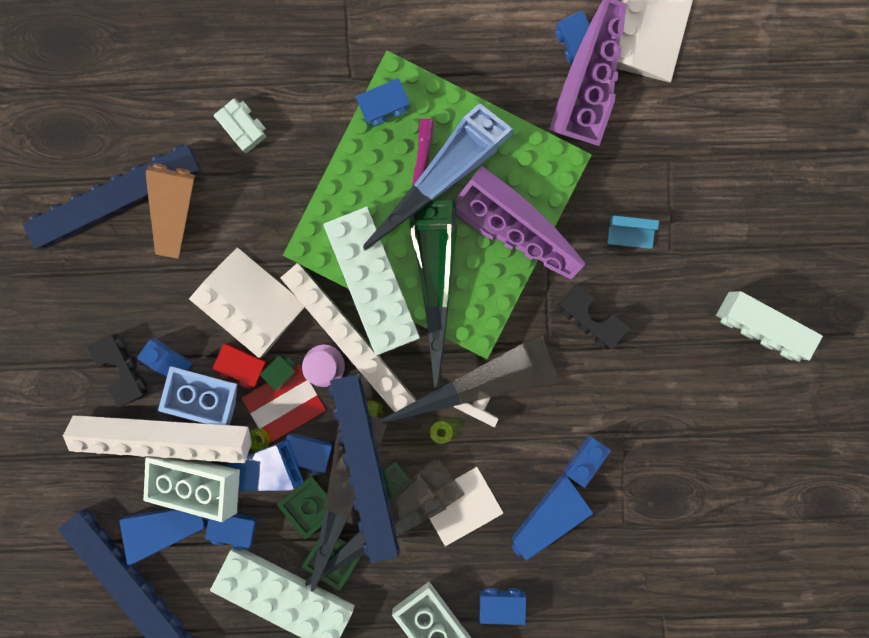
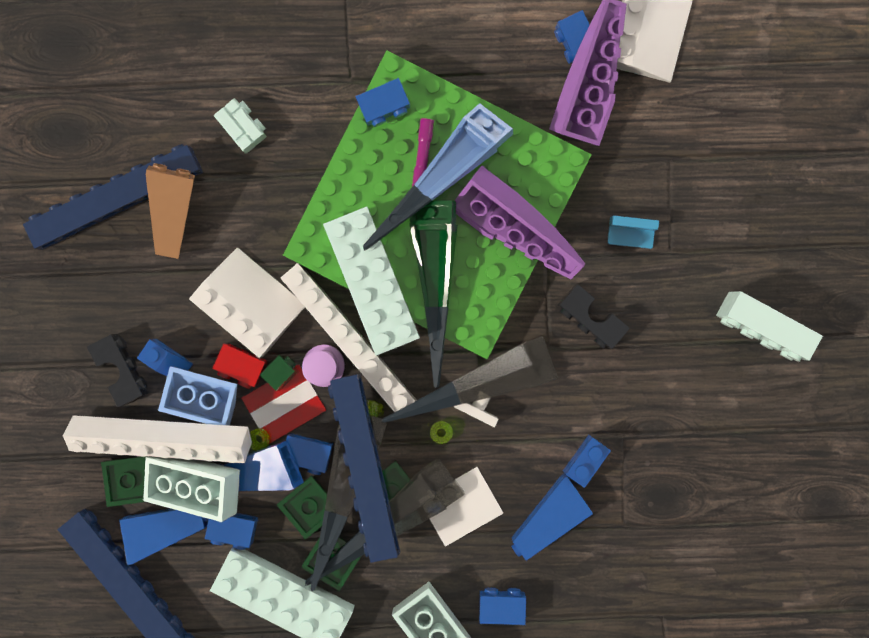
(124, 480): none -> dark green plate

